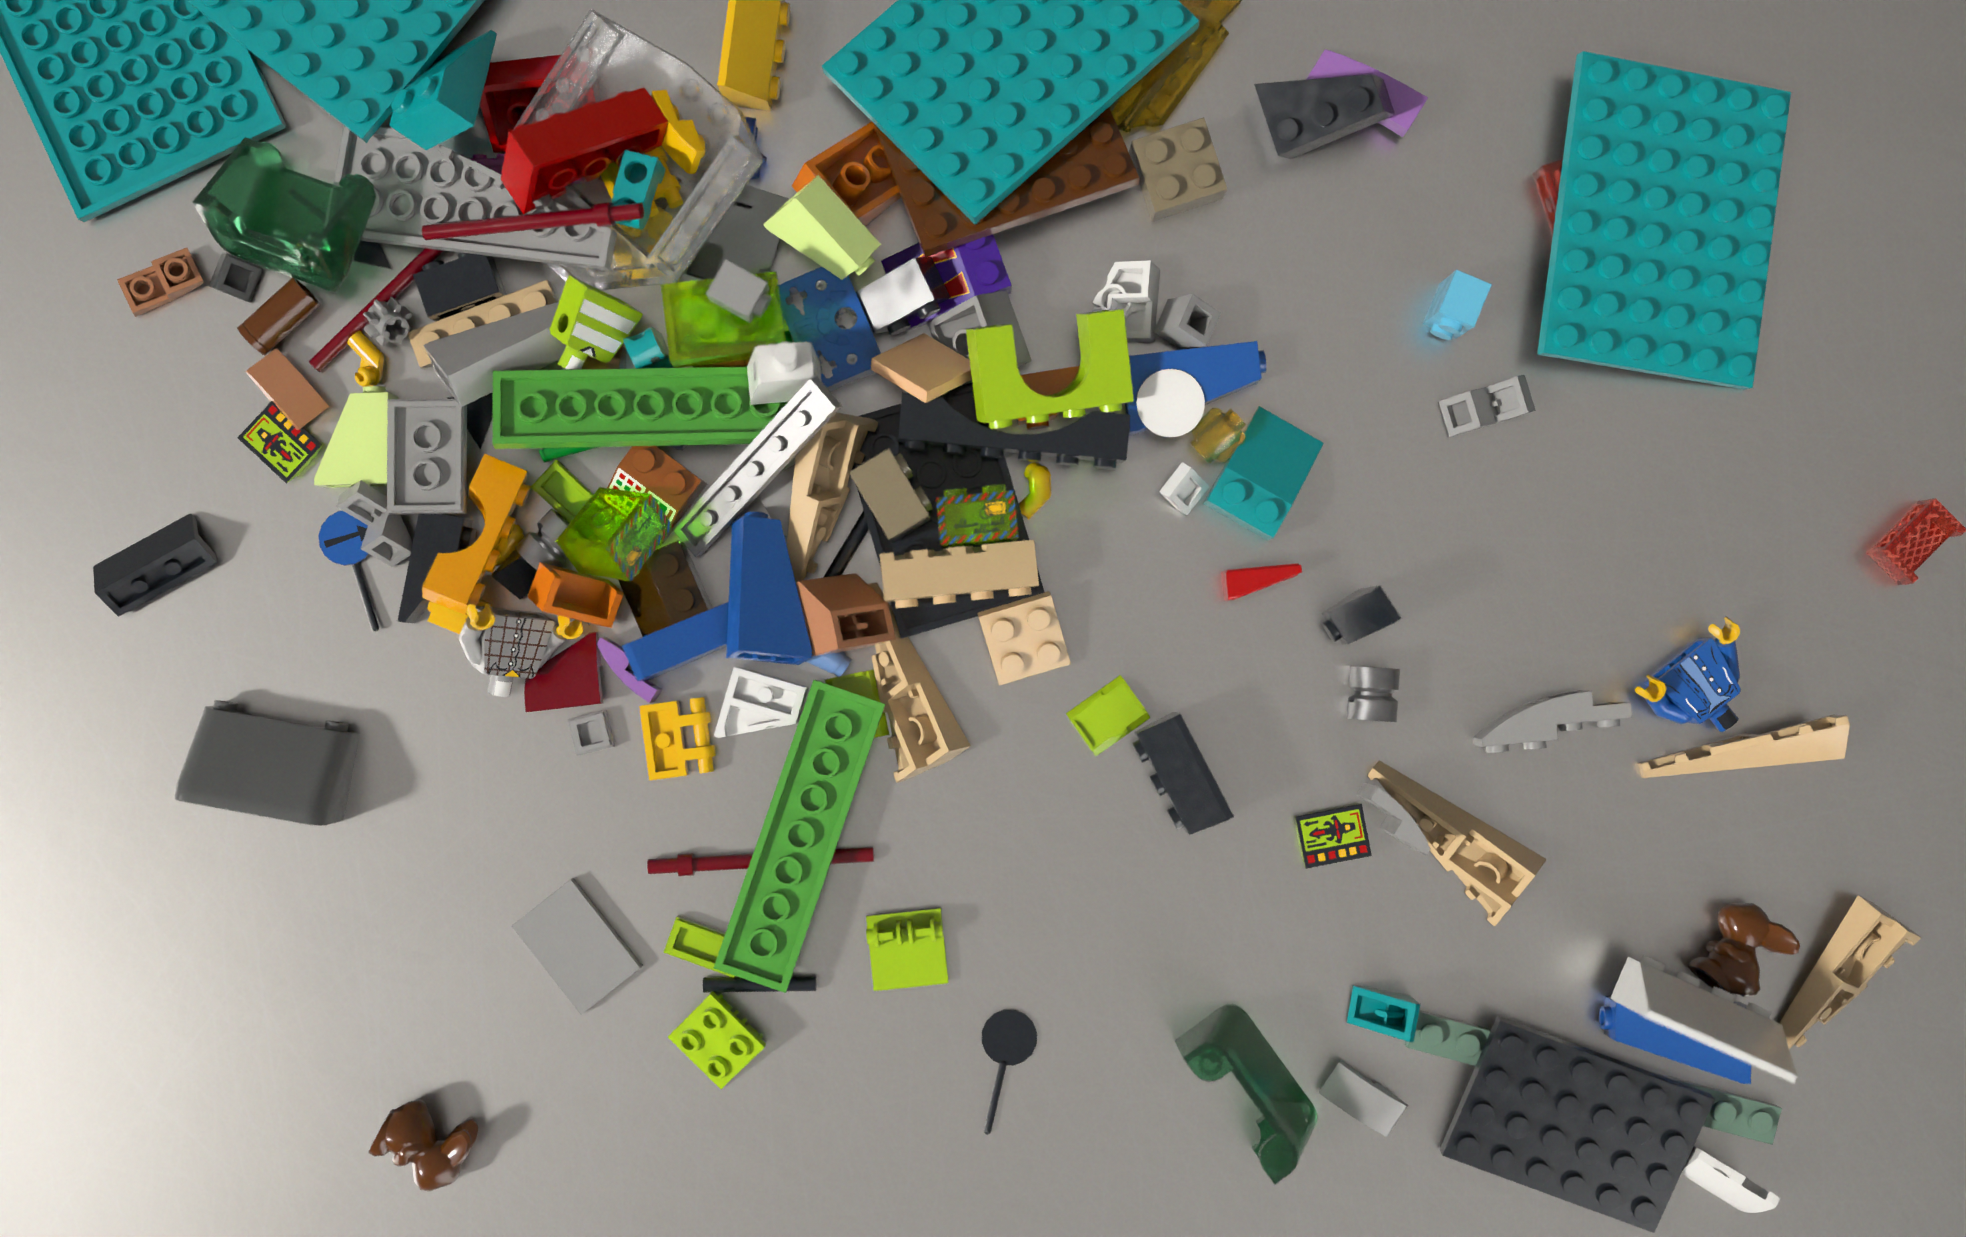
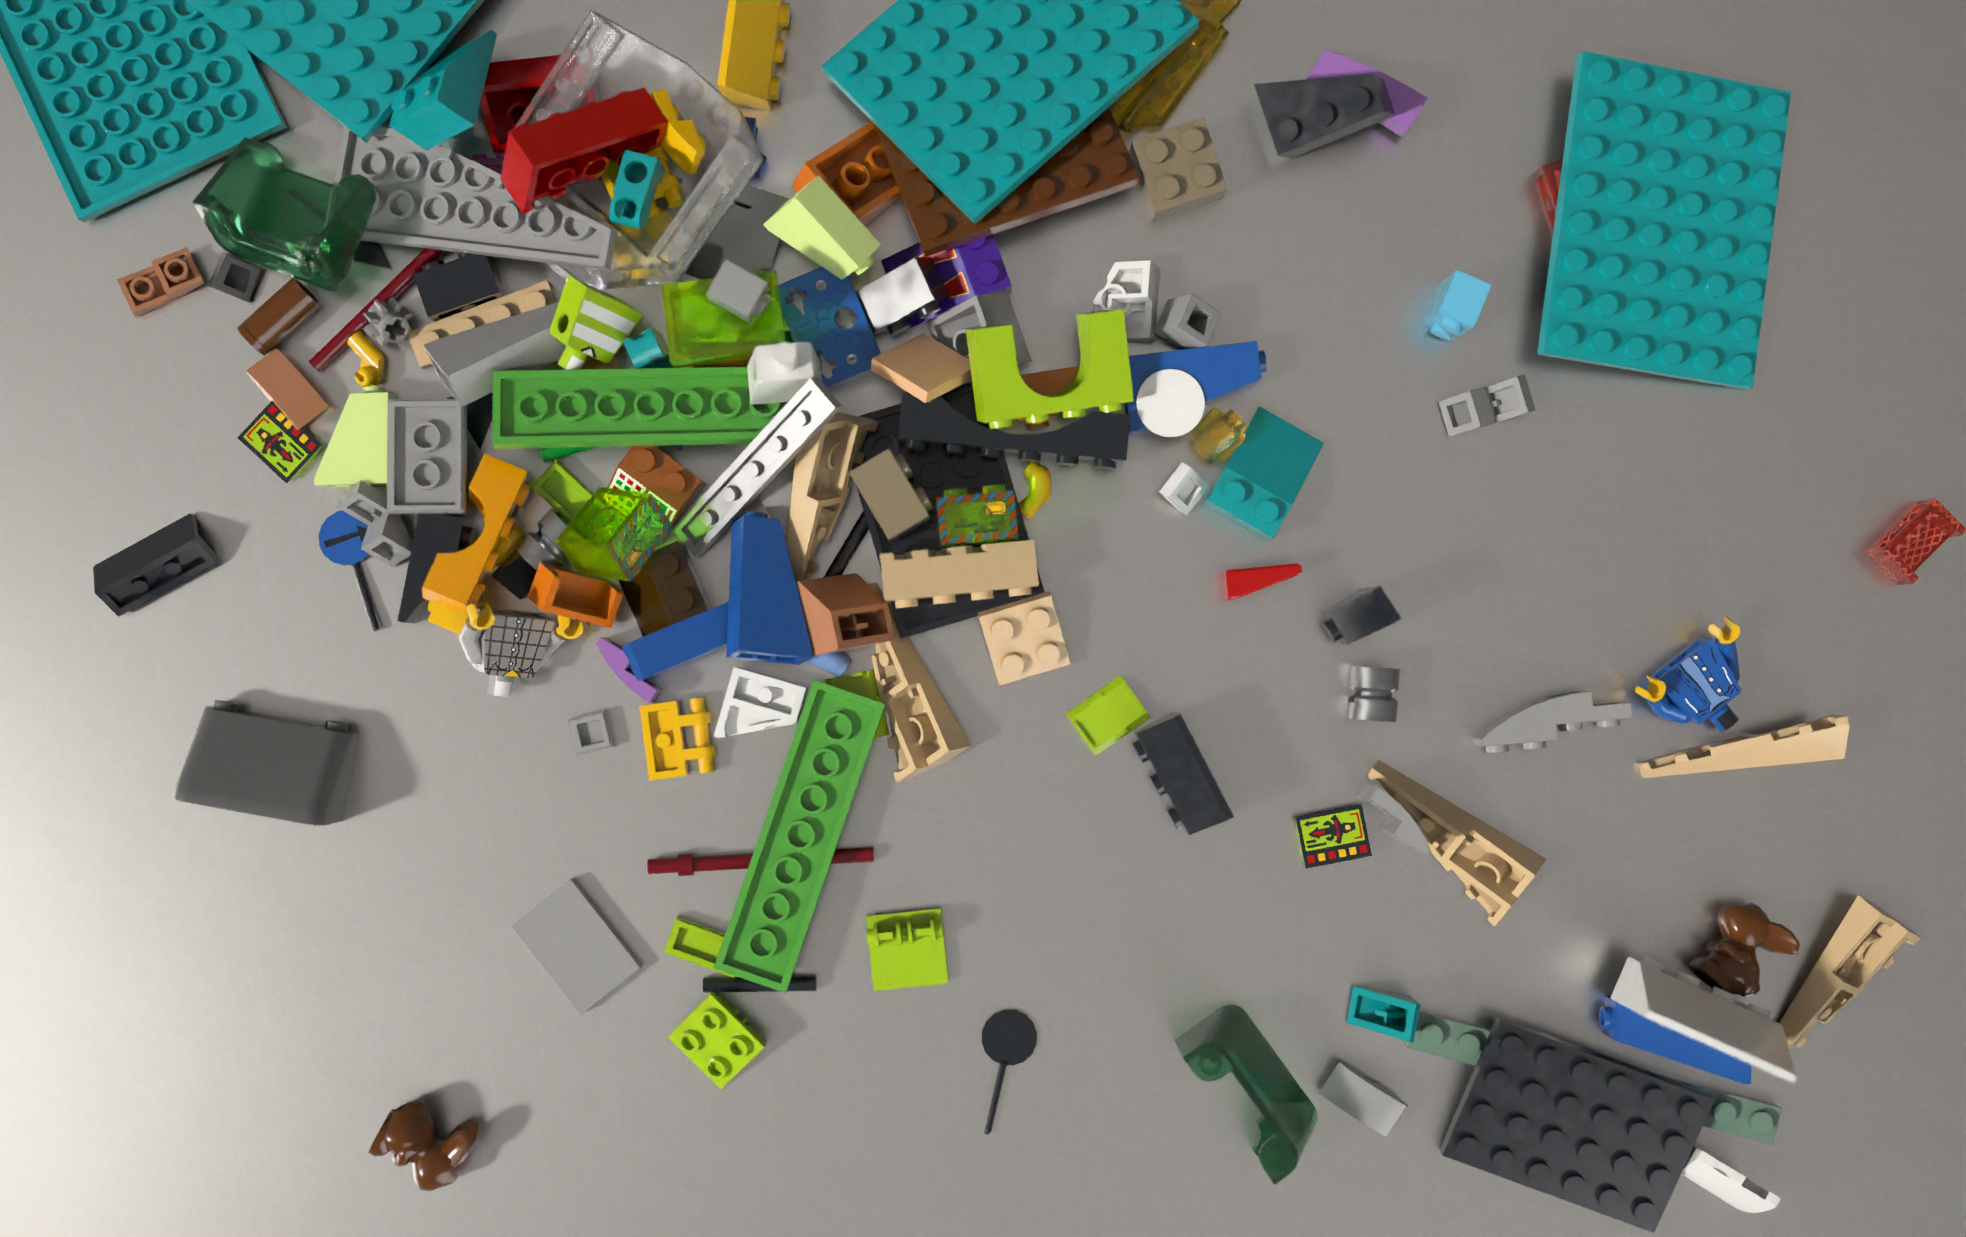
(567, 678): dark red slope -> none
(601, 214): dark red bar -> none

